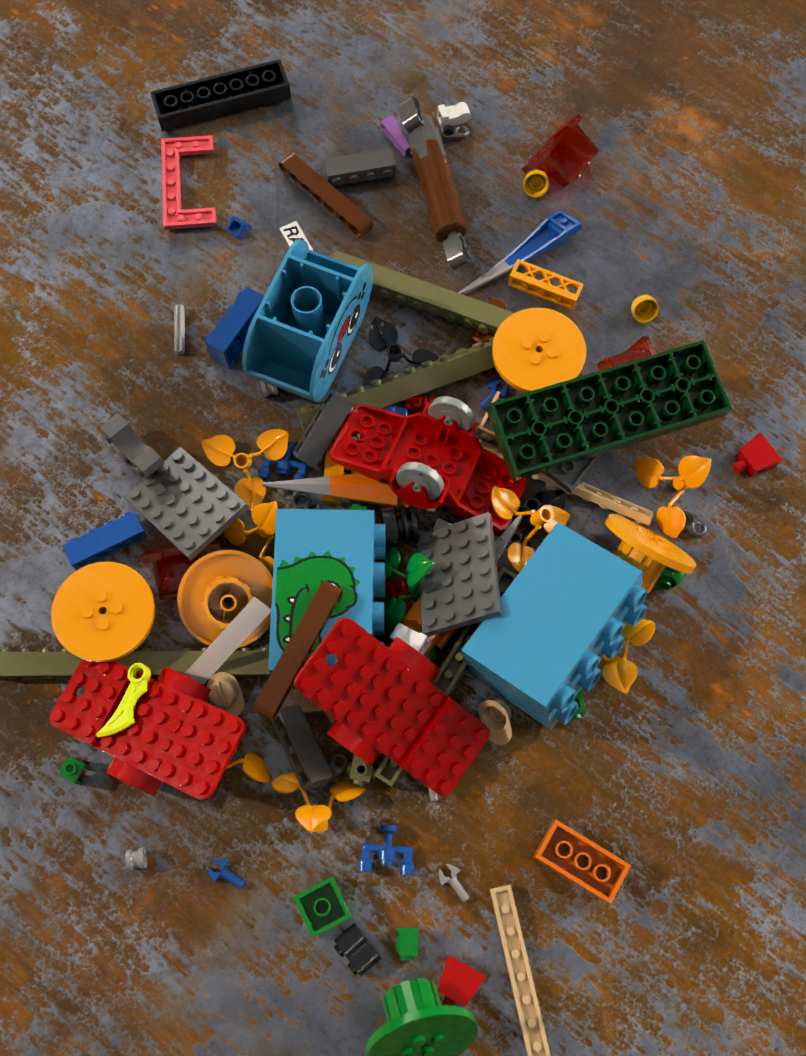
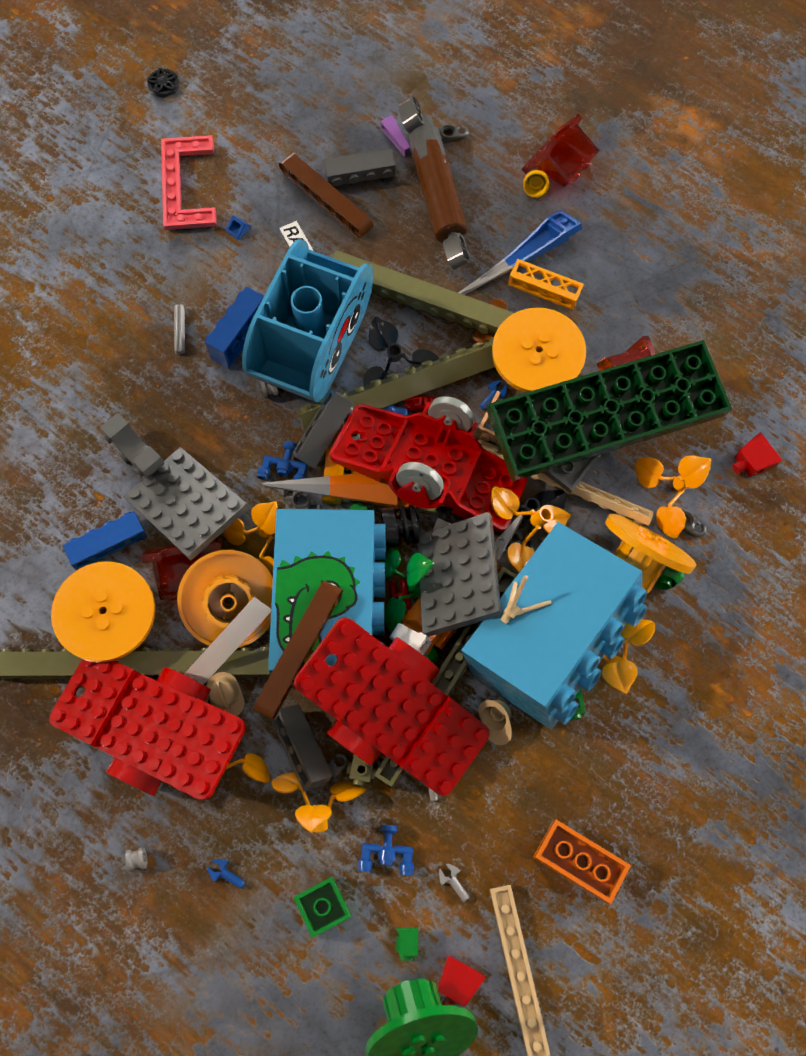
(72, 770): green window -> none
(124, 714): neon yellow piece -> none
(162, 82): none -> black wheel
(221, 95): black brick -> none
(221, 449): light orange plant -> none
(357, 949): black brick -> none
(453, 114): white leg -> none
(512, 609): none -> tan plant
(644, 308): yellow helmet -> none

